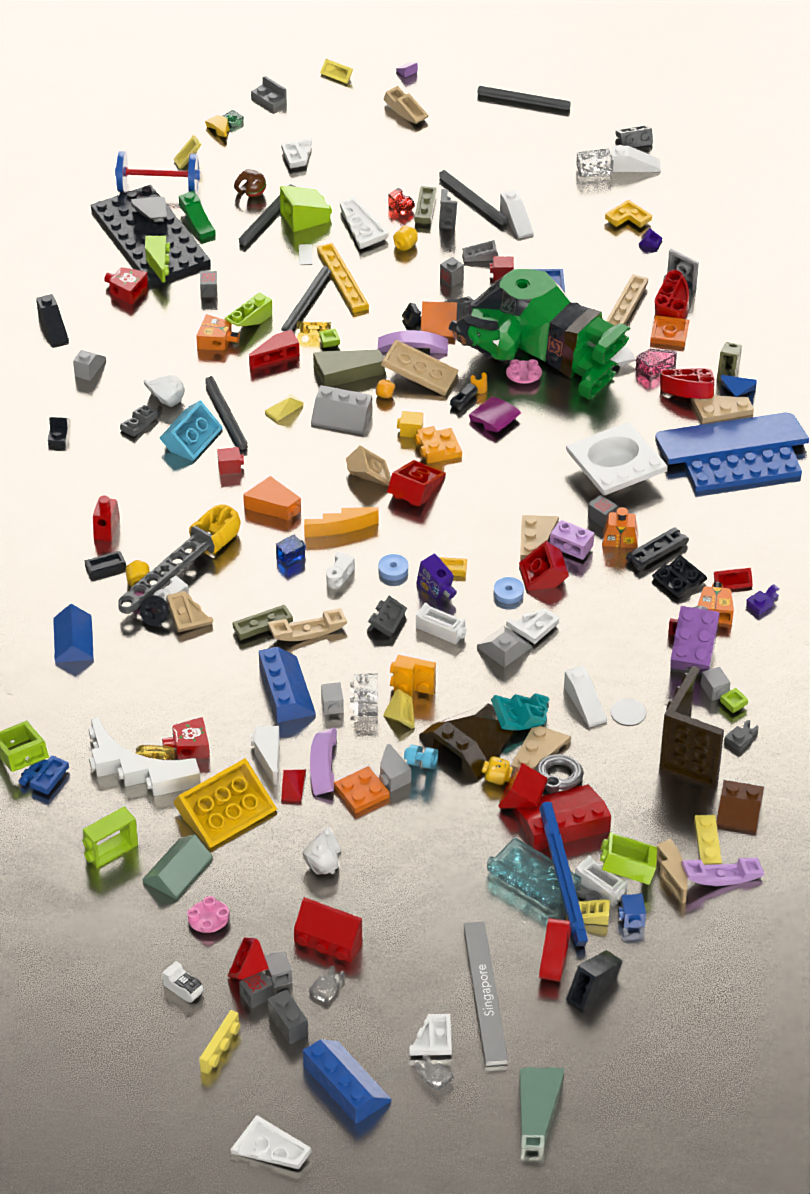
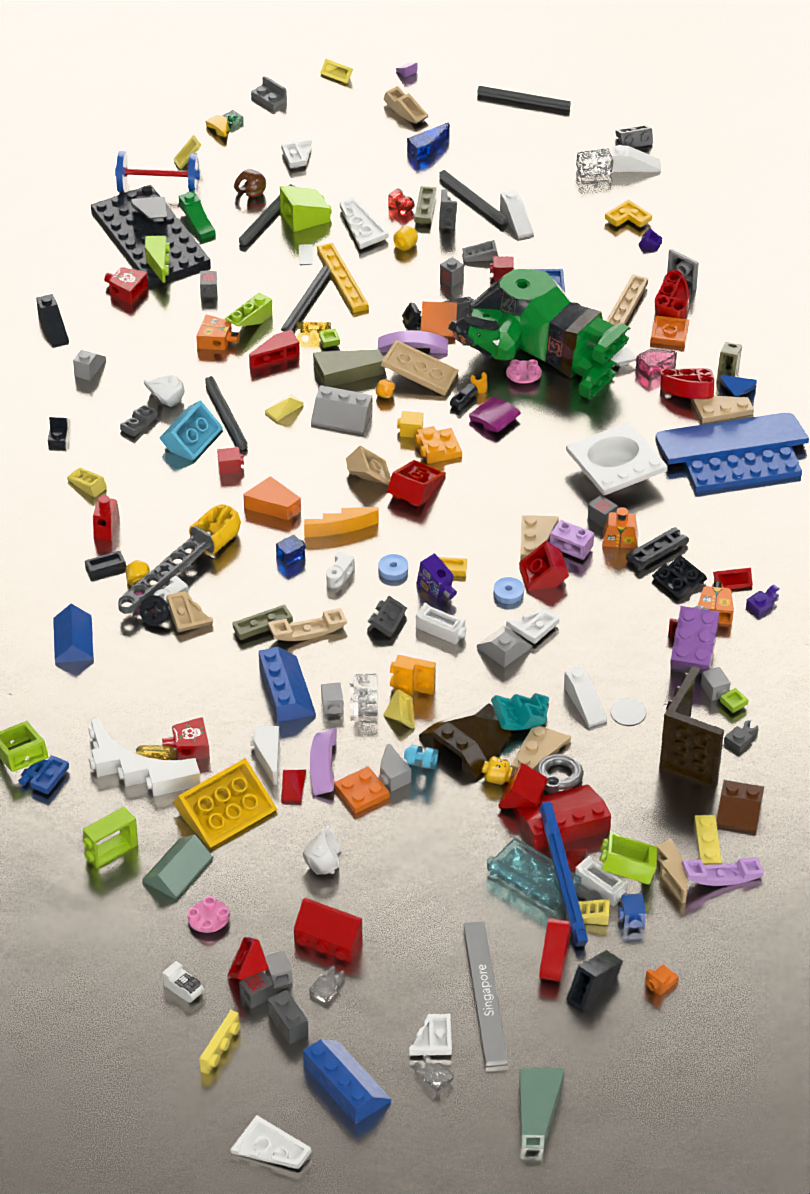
(90, 482): none -> light yellow slope
(427, 142): none -> clear blue slope
(575, 857): none -> clear red slope
(660, 979): none -> orange bracket

